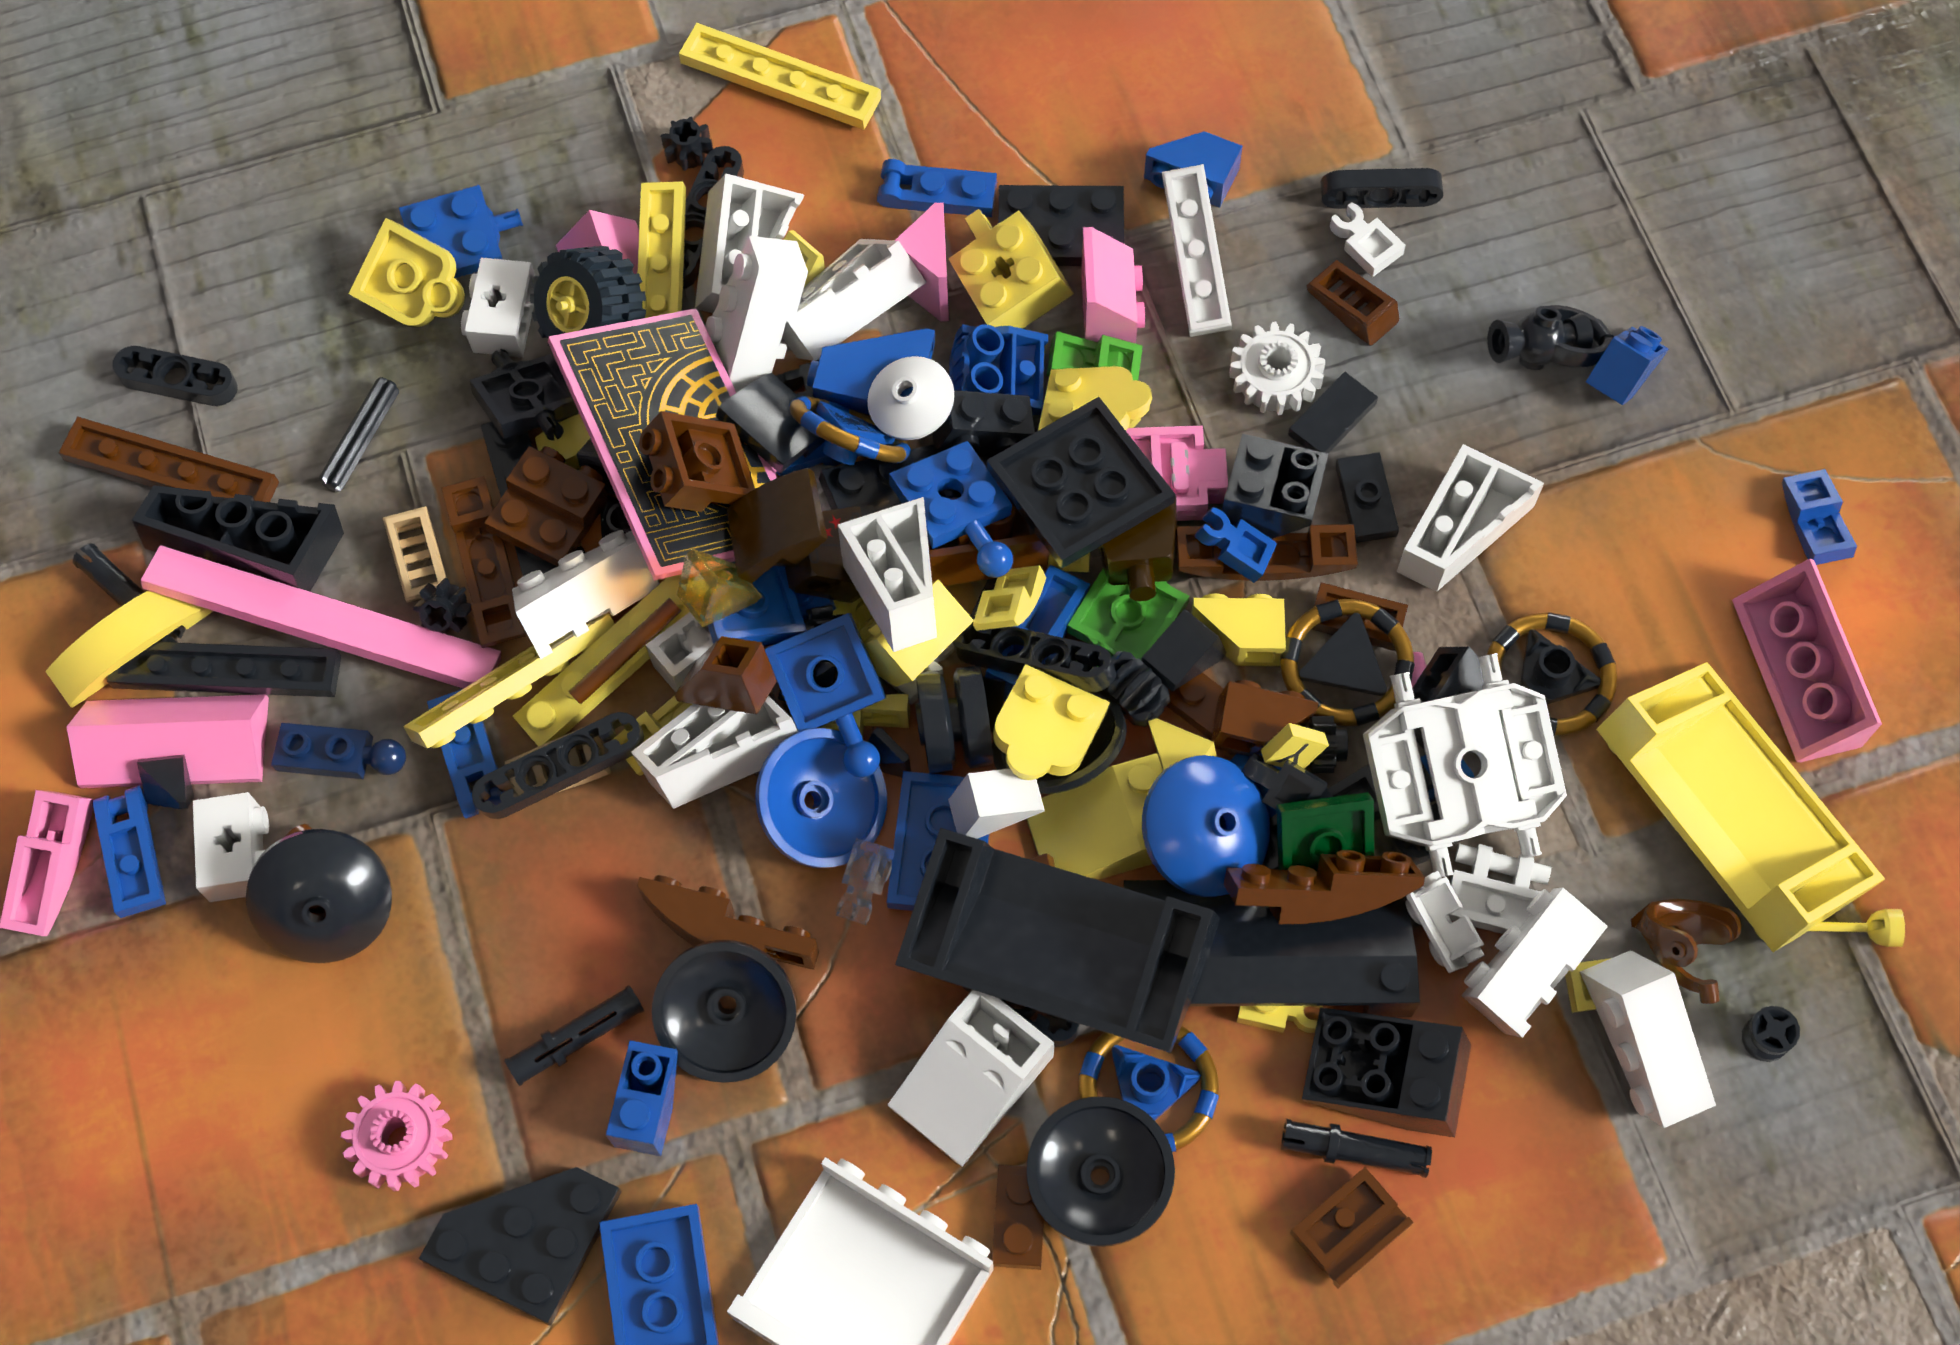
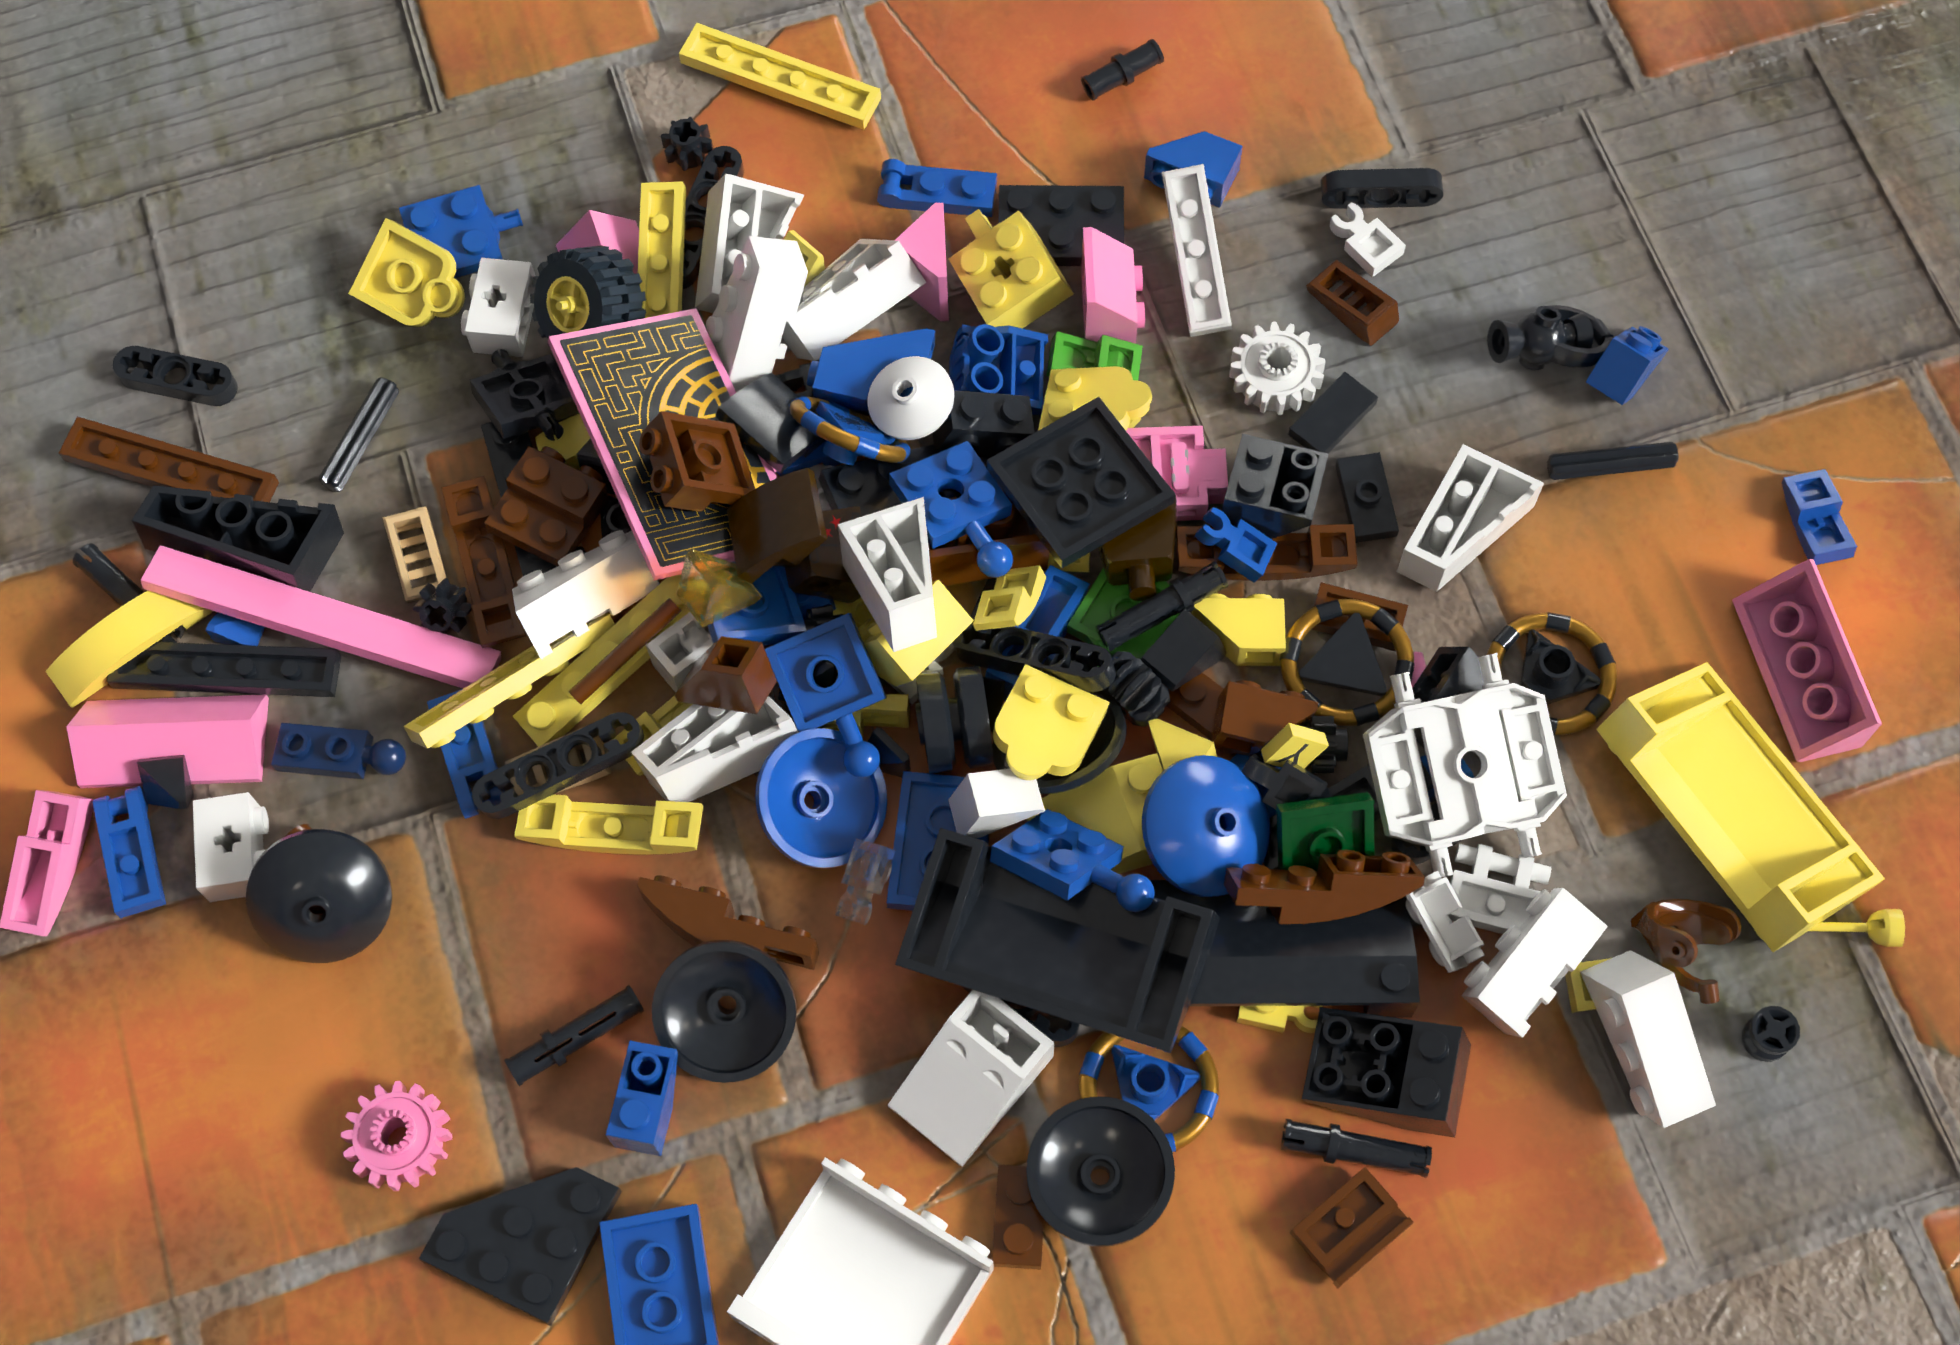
(234, 631): none -> blue slope
(611, 827): none -> light yellow slope
(1068, 859): none -> blue plate
(1122, 69): none -> black pin
(1158, 608): none -> black pin
(1612, 460): none -> black axle

